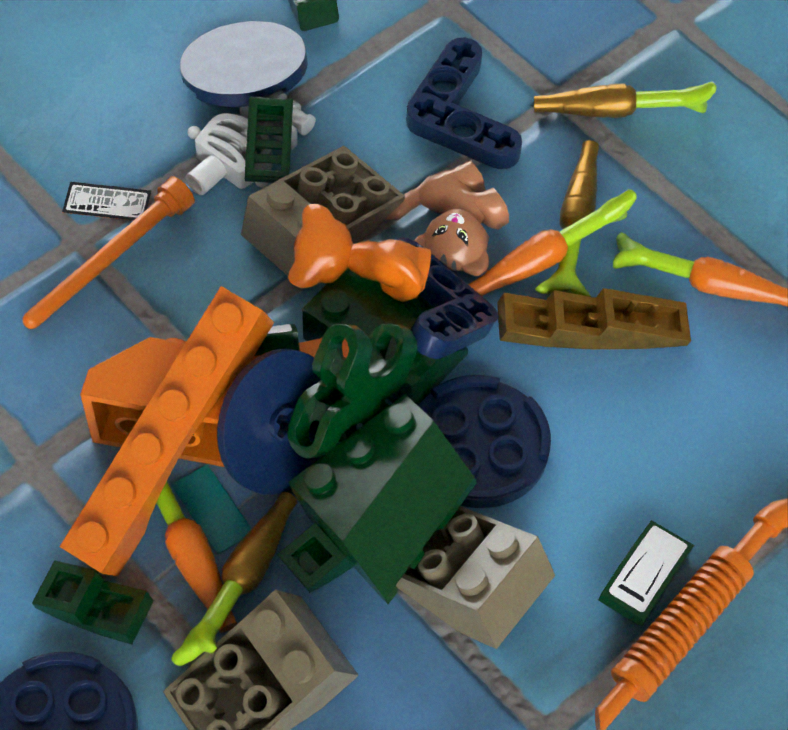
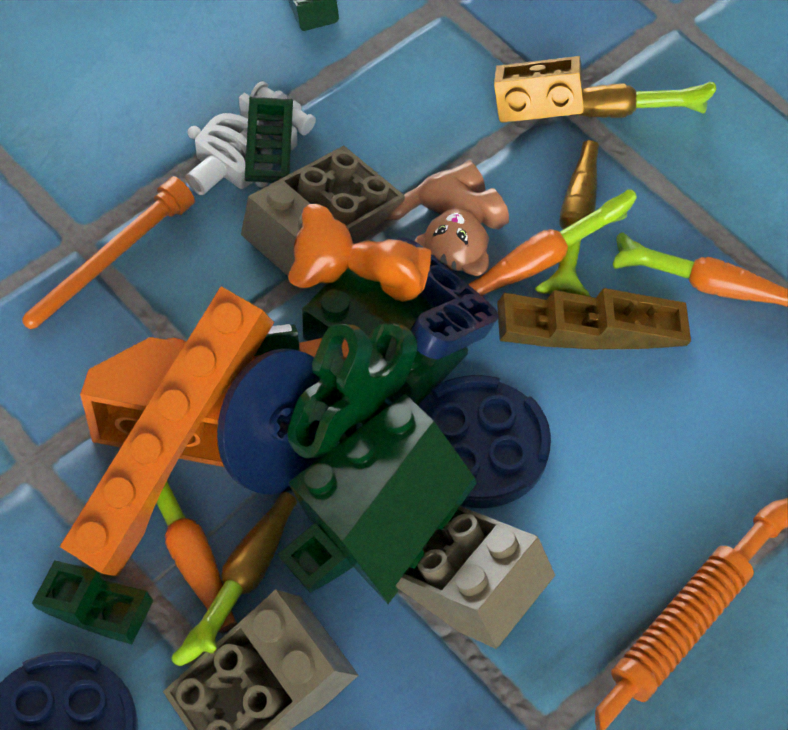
(106, 201): sticker -> none
(212, 508): teal sticker -> none
(243, 62): tile -> none
(445, 106): dark blue beam -> none
(539, 89): none -> bracket
(646, 573): slope -> none

